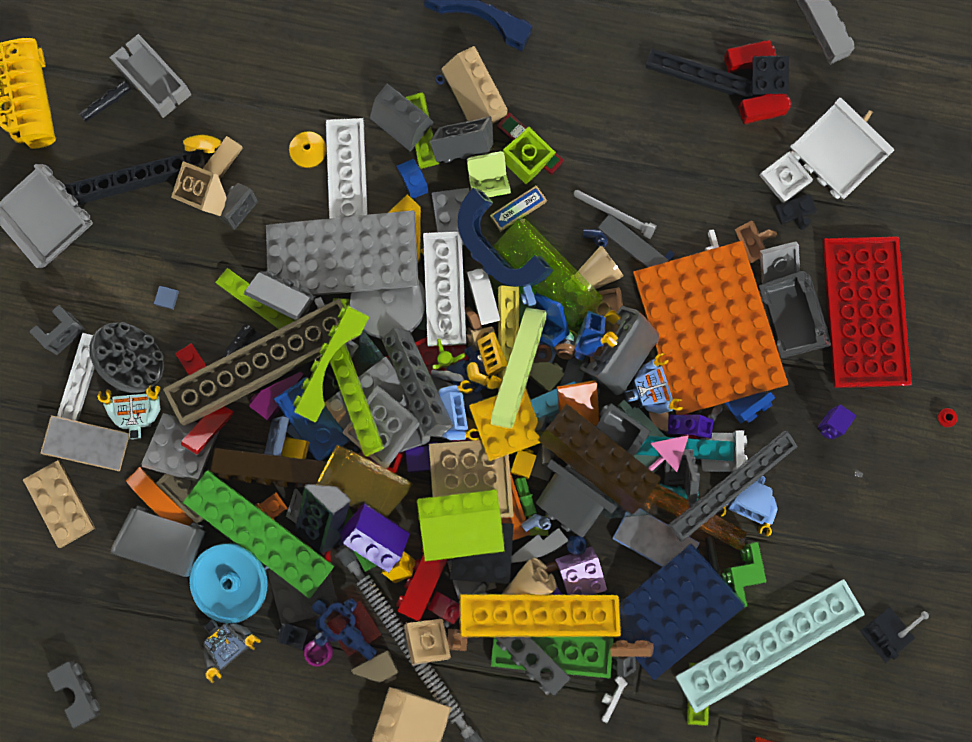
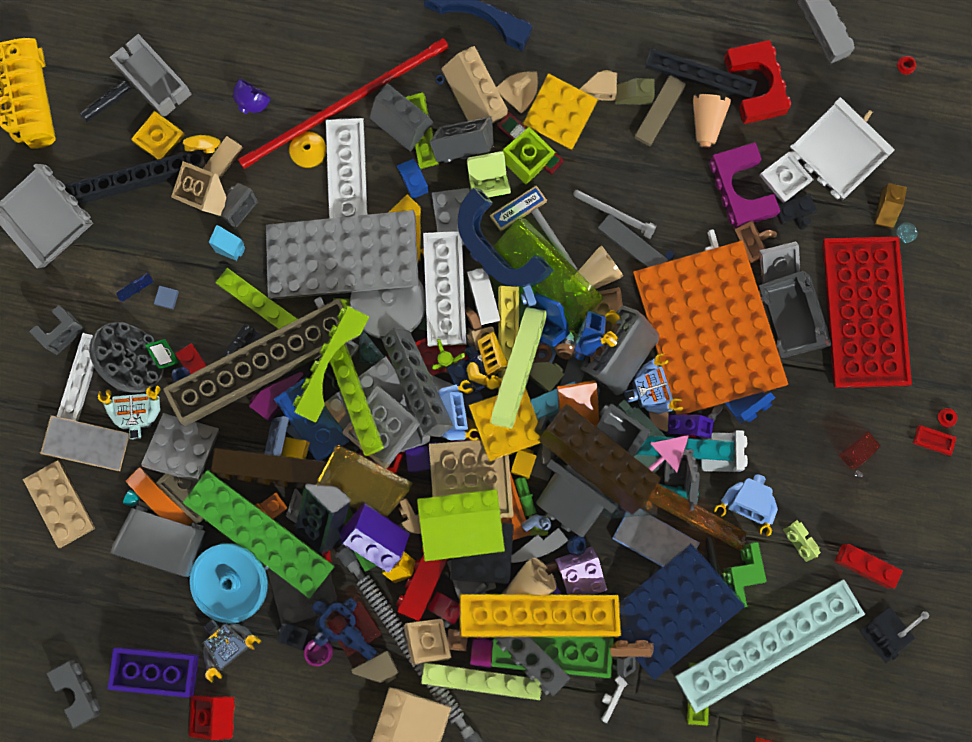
(132, 499): none -> teal hinge
(134, 287): none -> clear blue axle
(153, 672): none -> dark purple brick
(158, 136): none -> yellow plate
(162, 354): none -> sticker
(179, 373): none -> dark blue tile
(206, 429): red tile -> none
(211, 717): none -> red slope
(226, 243): none -> medium azure slope
(249, 97): none -> dark purple cylinder
(254, 156): none -> red piece
(280, 294): slope -> none
(413, 521): none -> tan brick
(447, 375): light grey piece -> none
(480, 681): none -> yellowish green plate
(481, 651): none -> magenta slope
(519, 90): none -> tan shield
(552, 237): none -> light grey bar
(560, 111): none -> yellow plate
(597, 236): dark blue arm -> none
(602, 85): none -> tan slope
(635, 92): none -> olive slope
(660, 111): none -> dark tan tile
(709, 117): none -> light nougat cone
(732, 486): dark grey tile -> none
(741, 210): none -> magenta arch
(770, 75): black hinge -> none
(796, 534): none -> yellowish green hinge
(836, 422): dark purple brick -> none
(860, 450): none -> clear red slope
(868, 566): none -> red brick
(890, 205): none -> pearl gold slope
(907, 232): none -> clear light blue wheel
(908, 61): none -> red plate
(934, 440): none -> red tile

